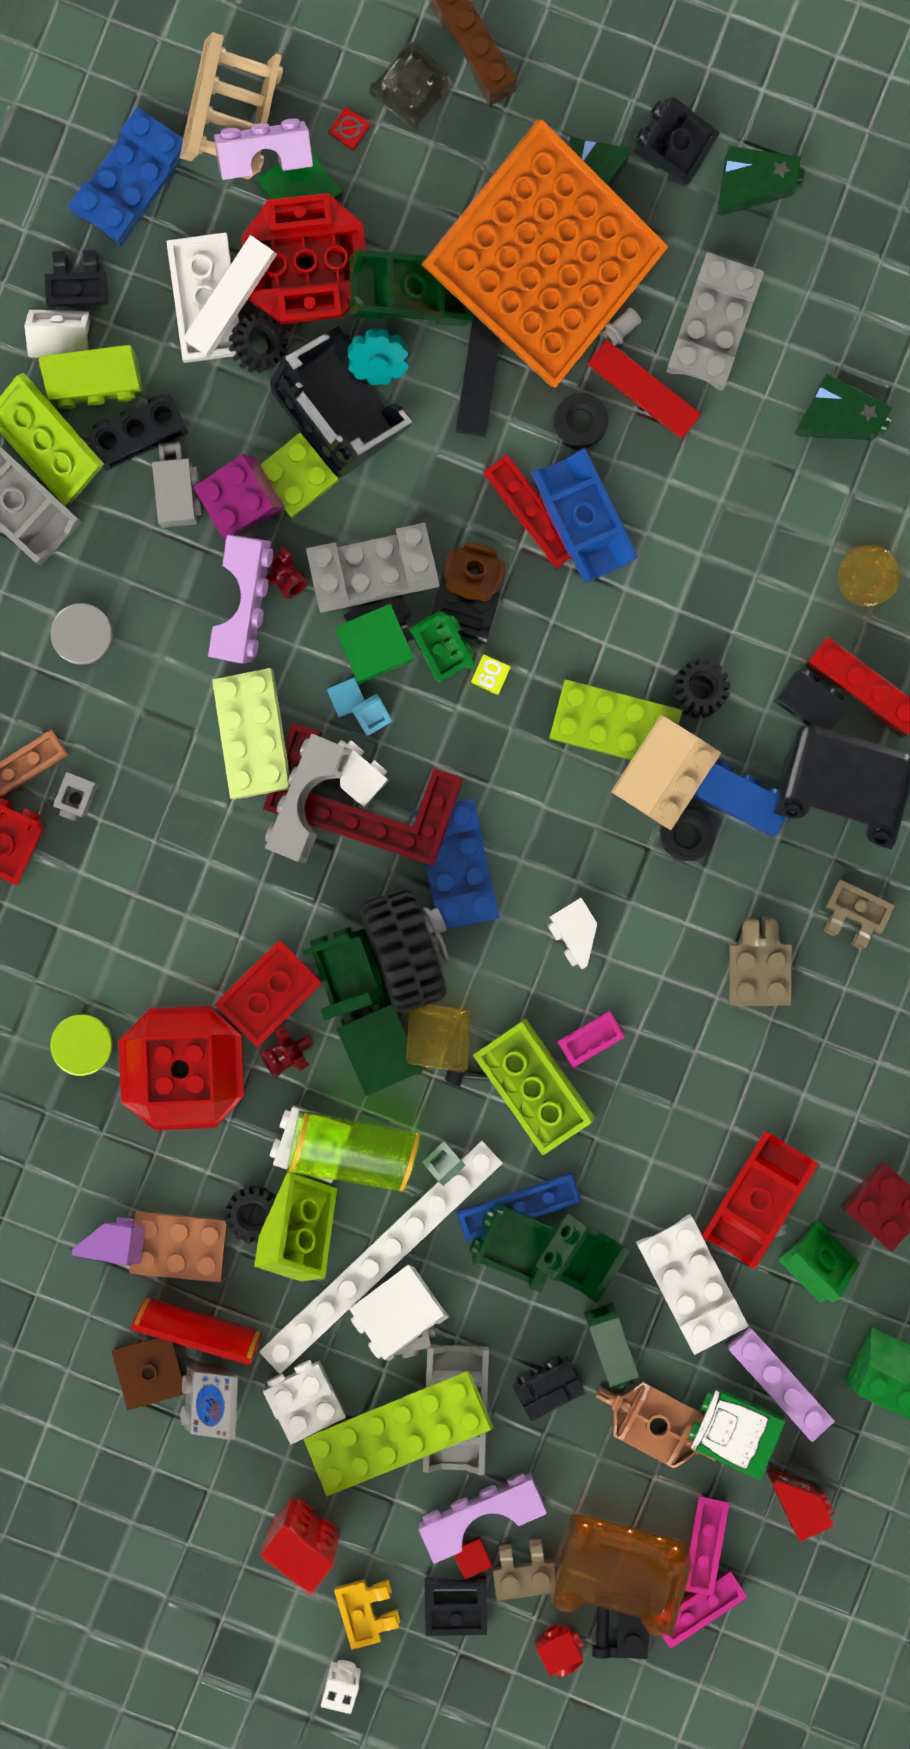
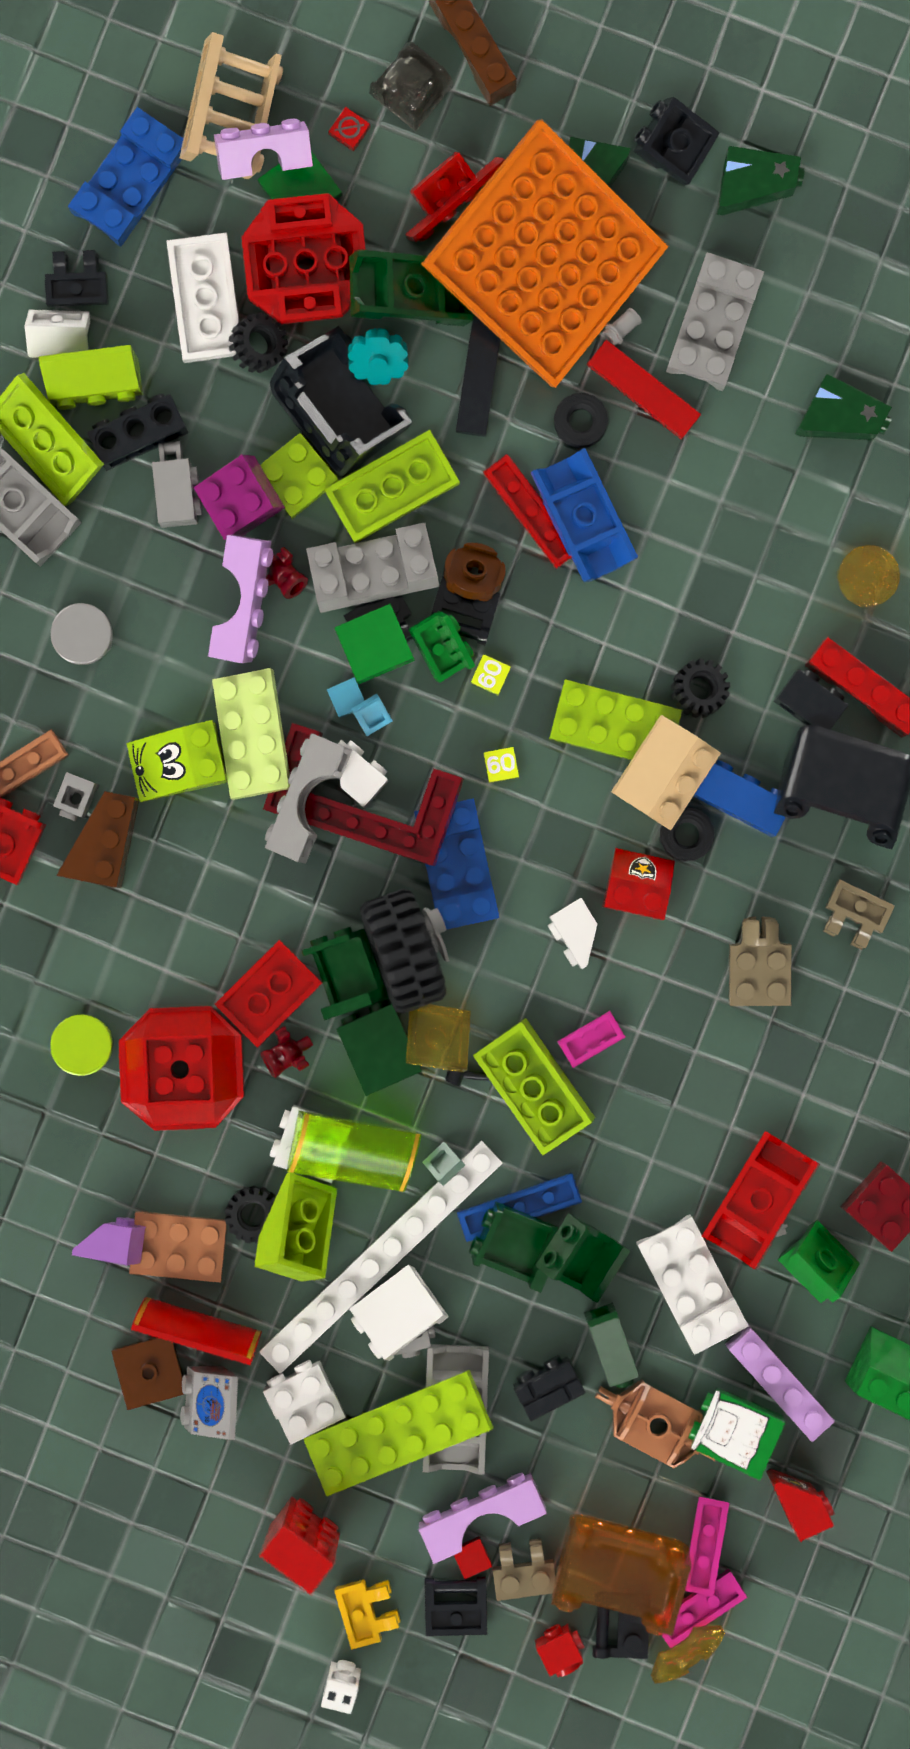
(104, 842): none -> reddish brown wedge
(177, 761): none -> lime slope
(229, 296): white tile -> none
(392, 486): none -> lime plate
(446, 190): none -> red bracket
(501, 764): none -> neon yellow tile
(639, 884): none -> red slope
(697, 1646): none -> clear yellow tile

